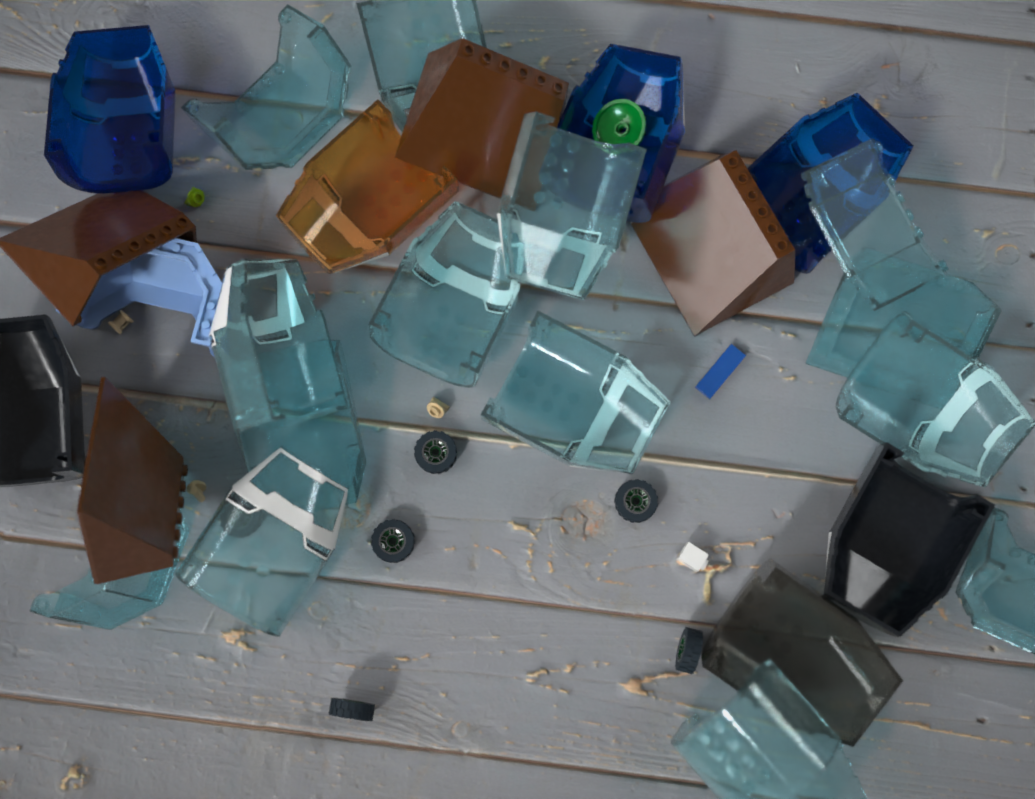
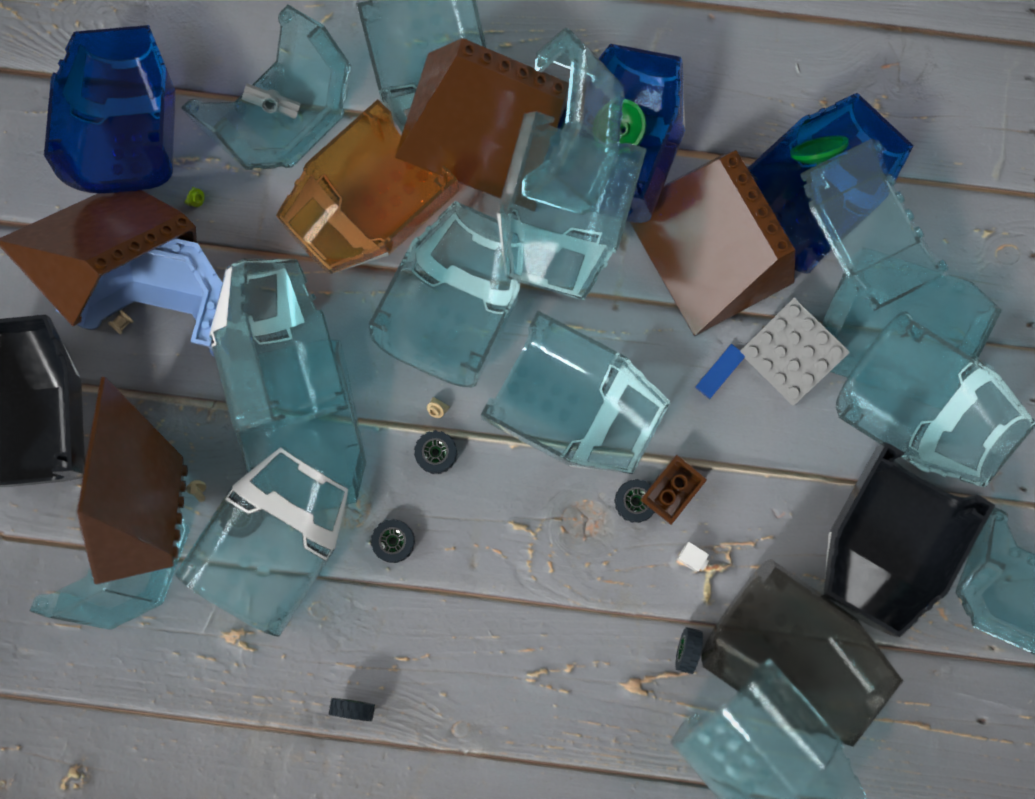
(260, 97): none -> light grey piece
(591, 134): none -> clear light blue windscreen
(673, 489): none -> reddish brown slope
(794, 351): none -> light grey plate
(819, 149): none -> green dish

